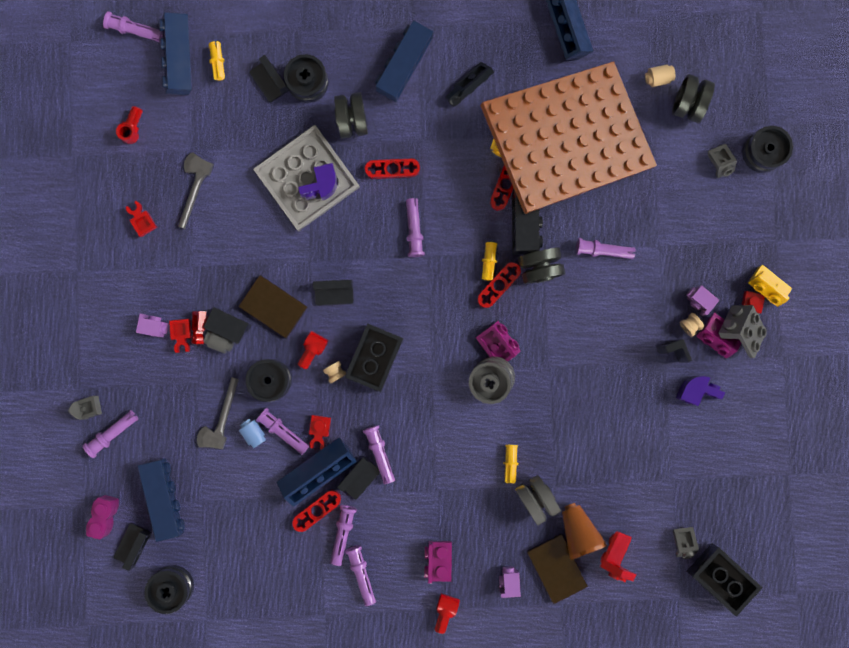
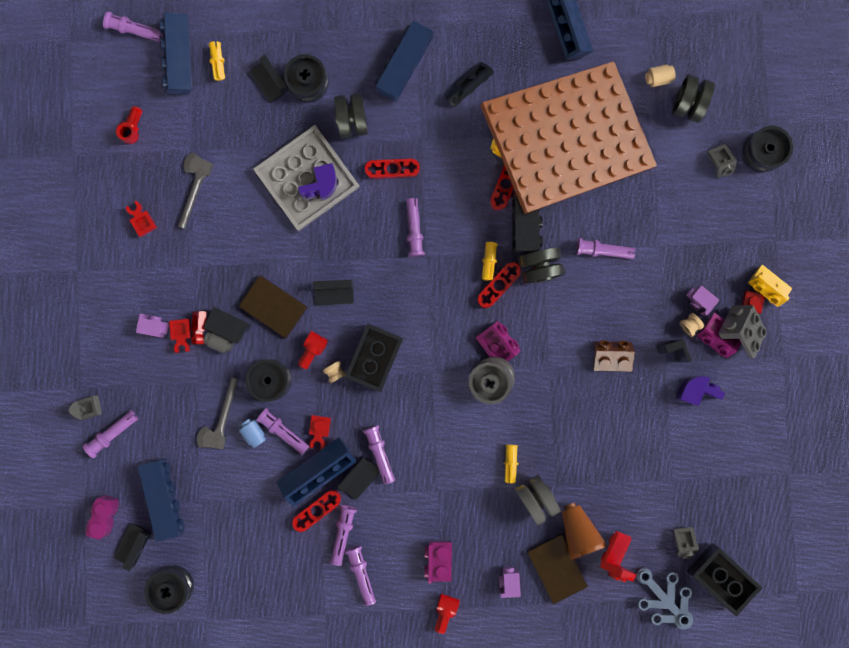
(613, 356): none -> bracket
(666, 601): none -> sand blue plant

